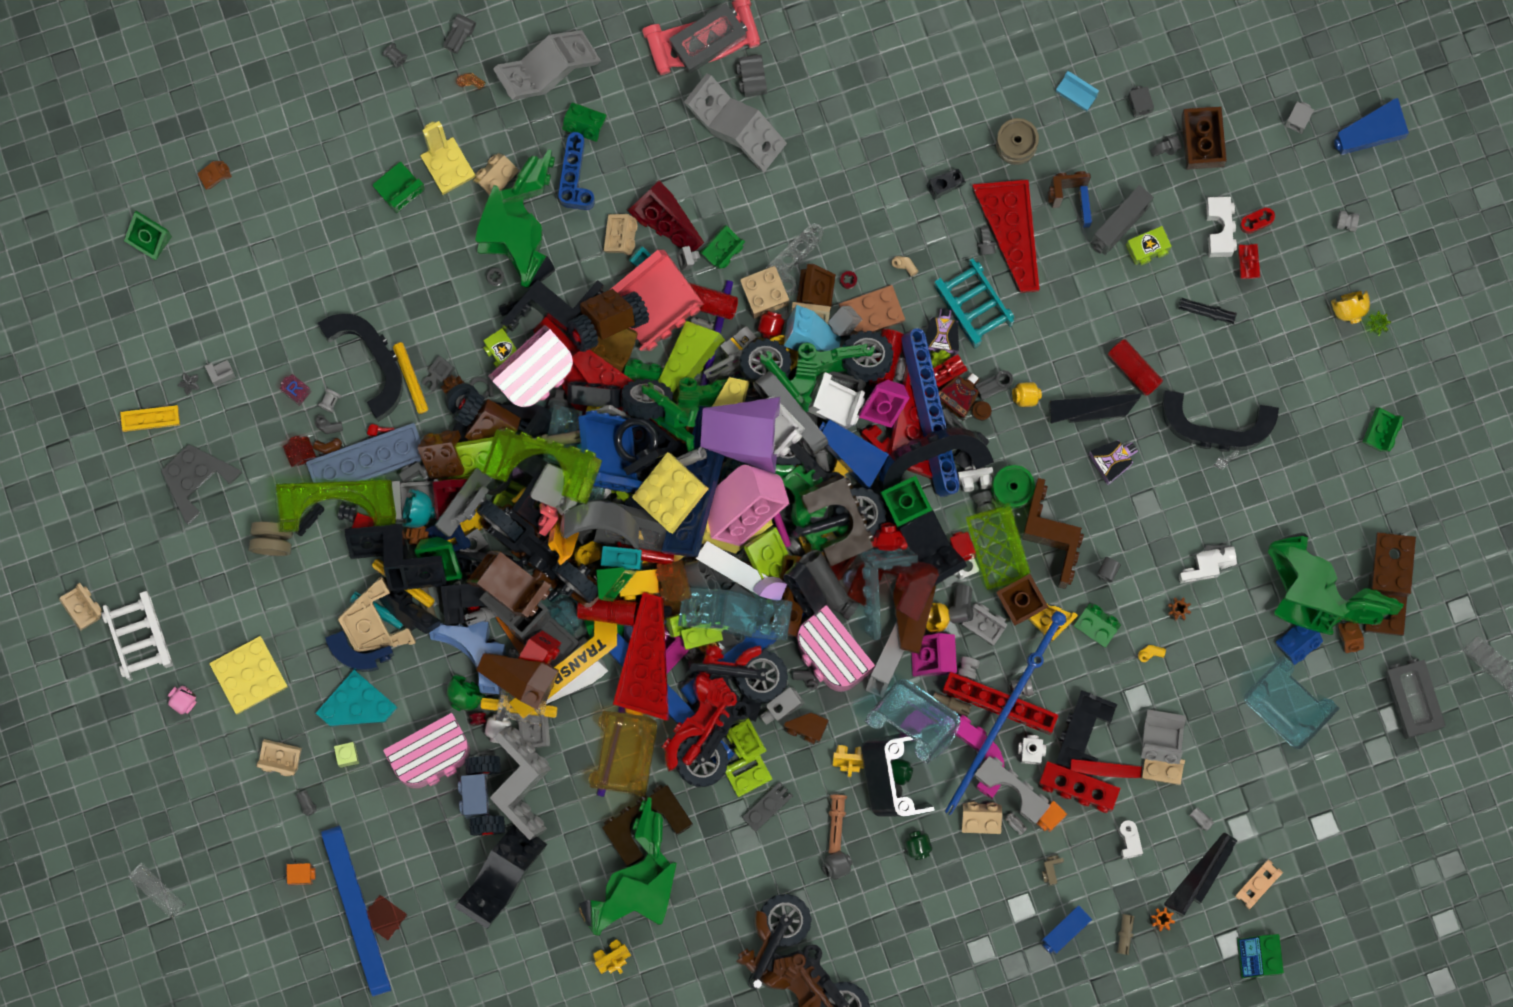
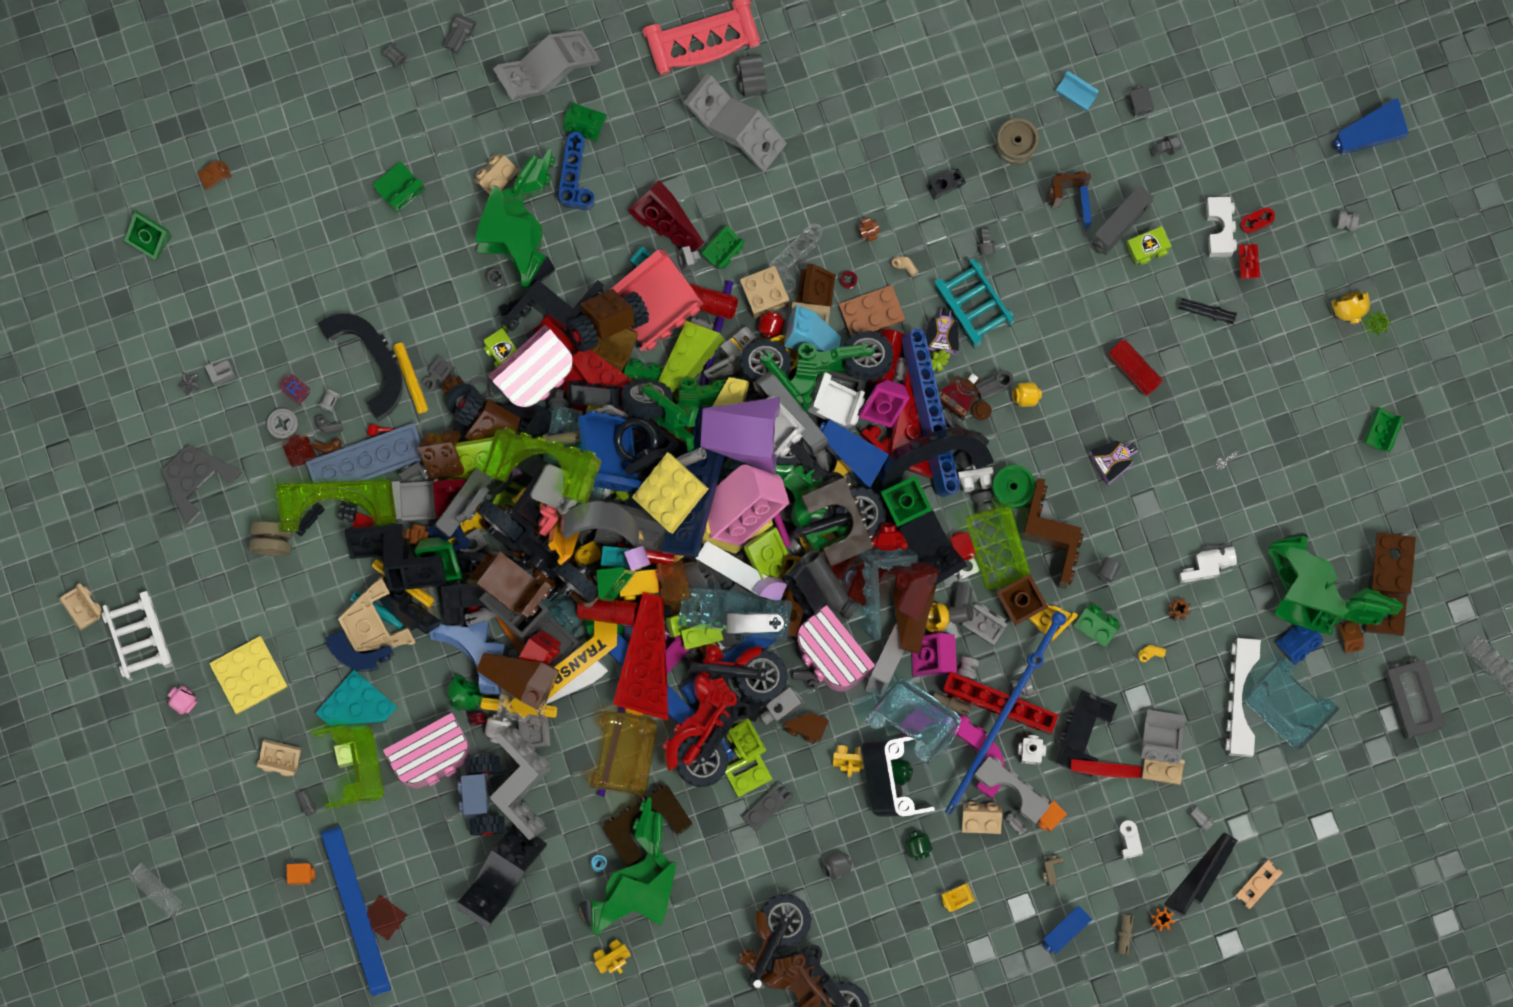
(150, 418): yellow plate -> none
(273, 423): none -> light grey gear
(365, 758): none -> clear neon green windscreen
(417, 509): teal cylinder -> none
(445, 159): light yellow bracket -> none
(470, 79): clear orange arm -> none
(595, 859): none -> medium azure hinge
(620, 234): tan bracket -> none
(637, 558): none -> lavender brick
(708, 37): dark grey piece -> none
(752, 622): none -> piece
(837, 814): nougat pin -> none
(844, 321): light grey brick -> none
(869, 229): none -> dark orange gear
(949, 370): red hips -> none
(958, 898): none -> yellow bracket
(1010, 219): red wing -> none
(1092, 408): black wedge -> none
(1109, 792): red brick -> none
(1204, 138): reddish brown brick -> none
(1212, 437): black arch -> none
(1241, 738): none -> white arch
(1260, 956): slope -> none
(1299, 117): light grey brick -> none

